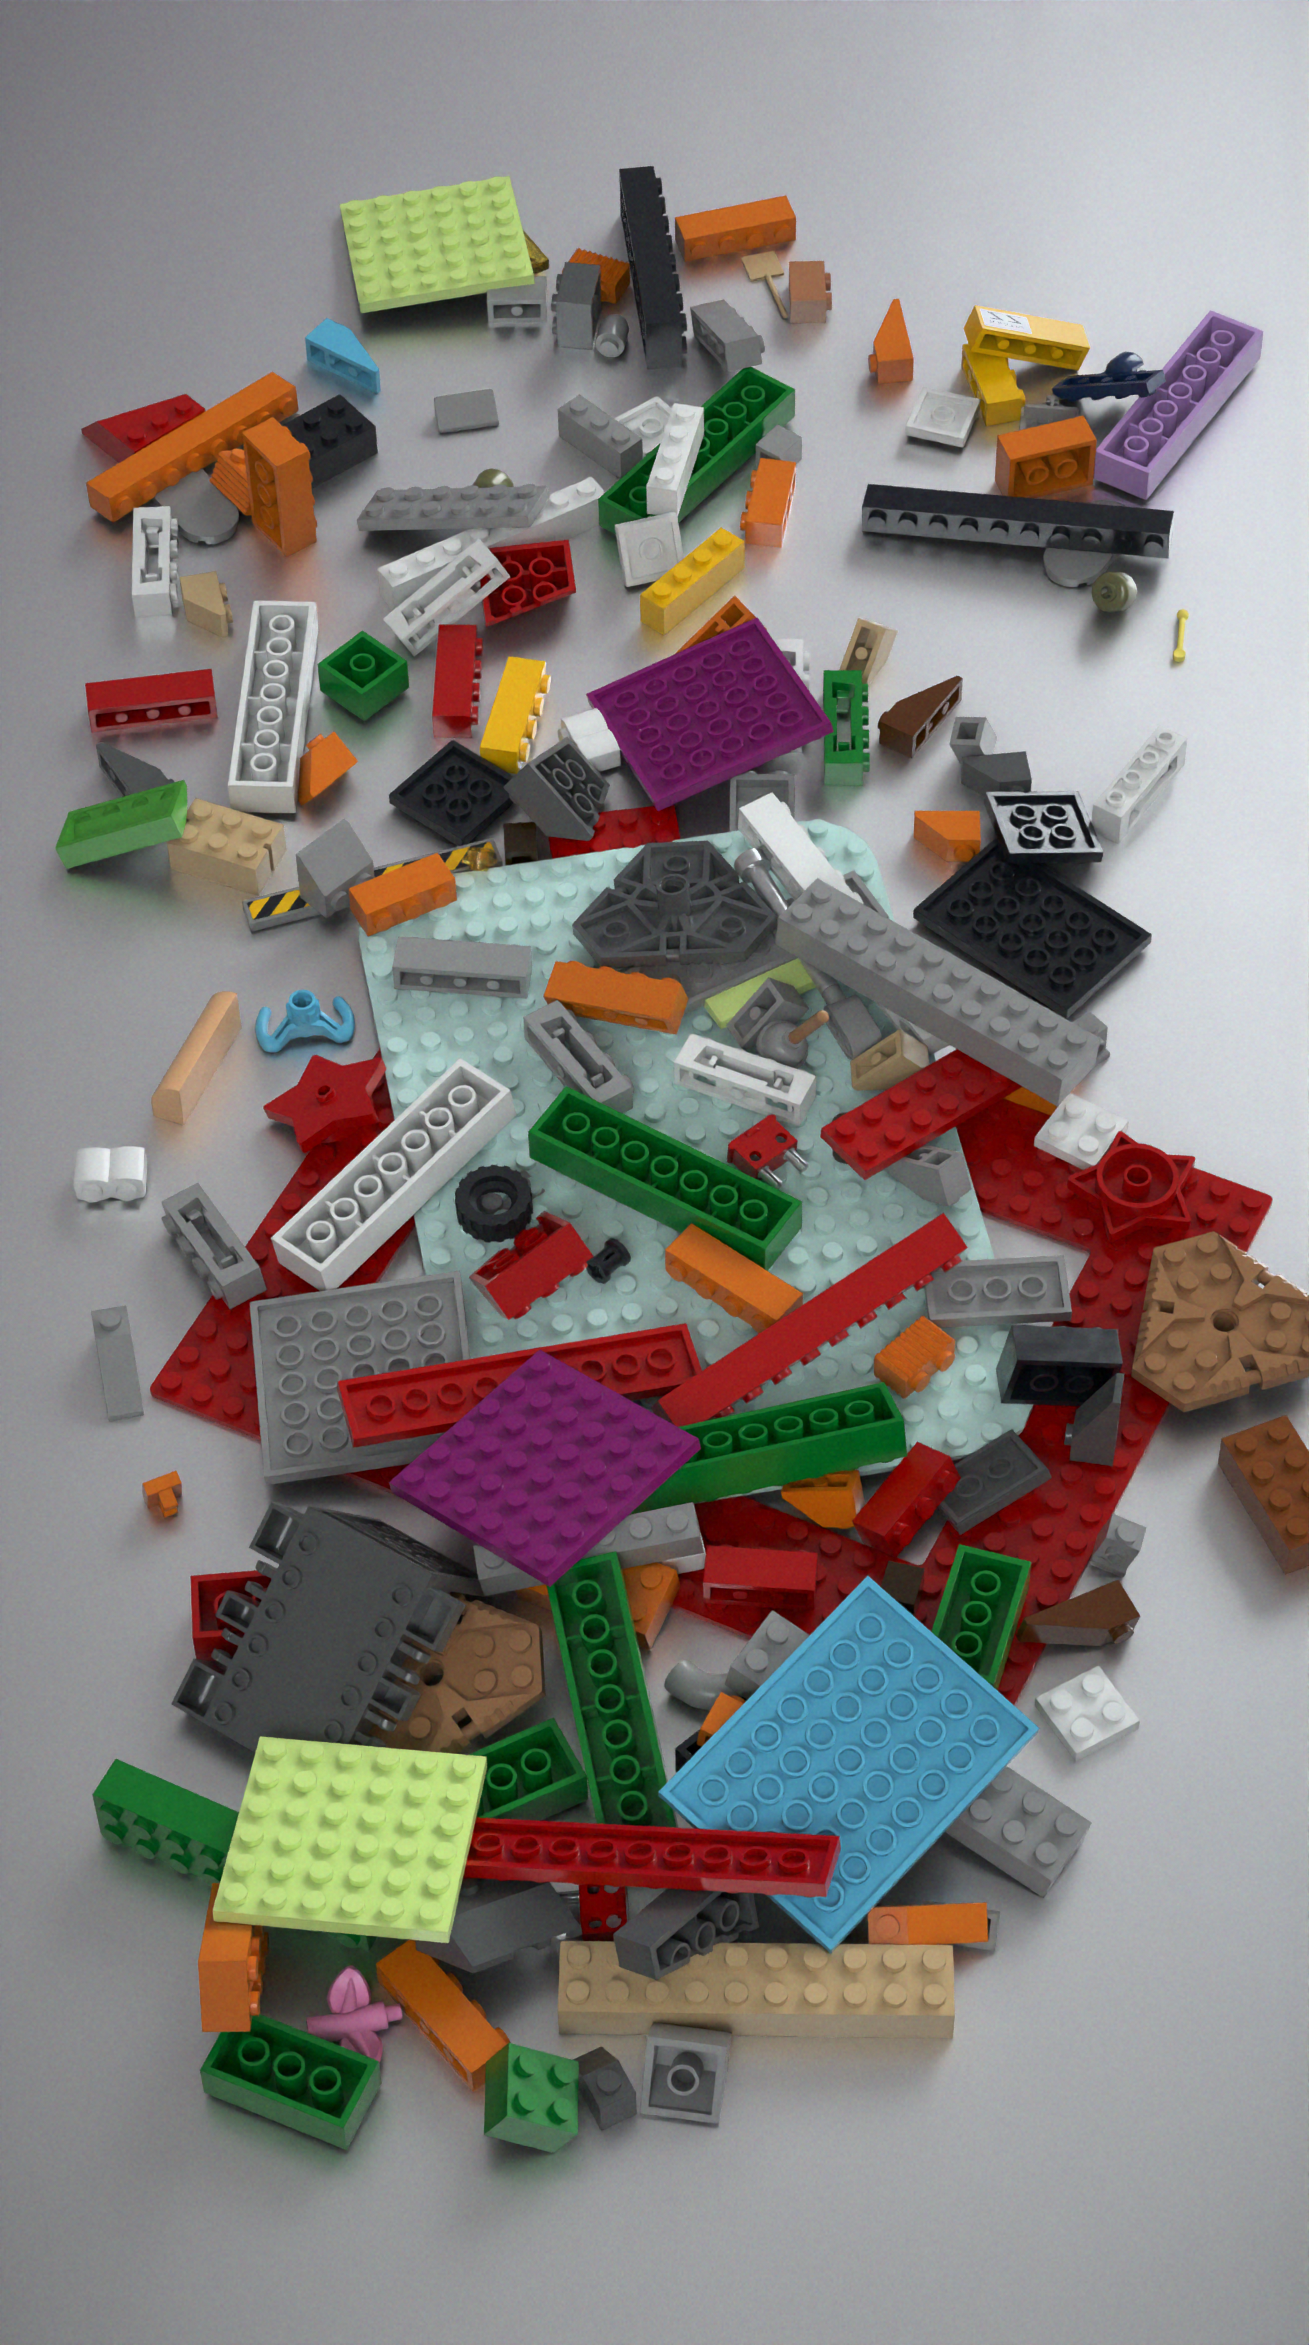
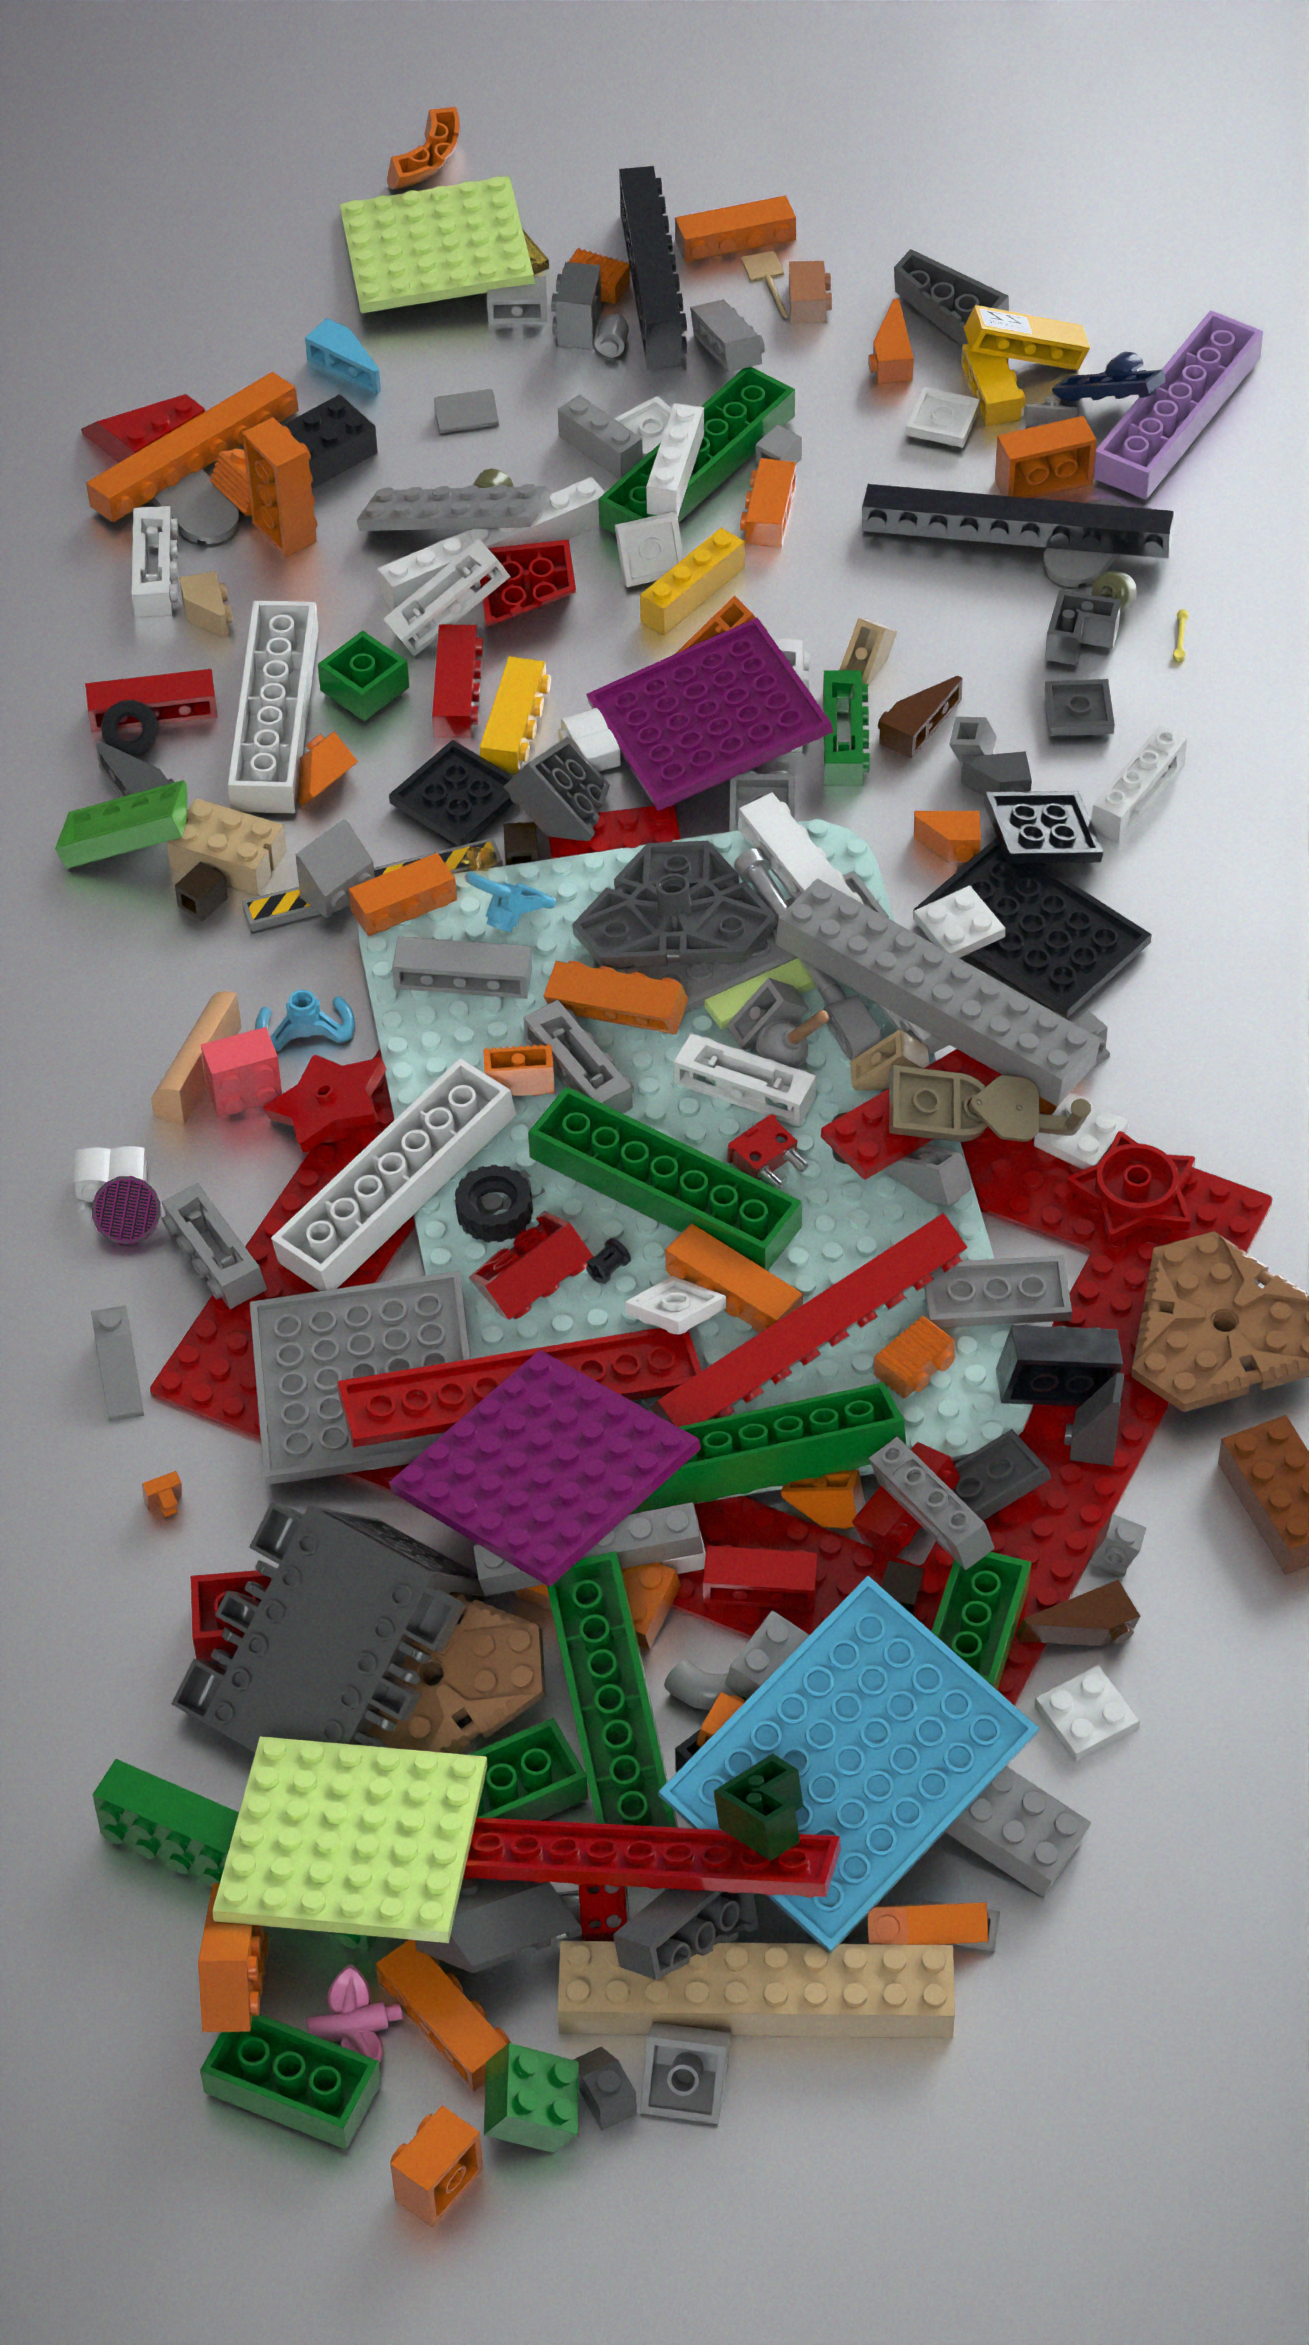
(126, 1210): none -> tile
(143, 714): none -> black tyre
(201, 891): none -> dark brown brick
(241, 1071): none -> coral brick
(426, 160): none -> orange brick
(436, 2165): none -> orange brick
(509, 901): none -> medium azure piece
(522, 1069): none -> orange brick
(675, 1305): none -> white plate
(762, 1806): none -> dark green brick
(931, 1503): none -> light grey brick
(936, 1107): none -> dark tan plate
(943, 293): none -> dark grey wedge
(959, 923): none -> white plate
(1079, 707): none -> dark grey plate
(1080, 620): none -> dark grey brick

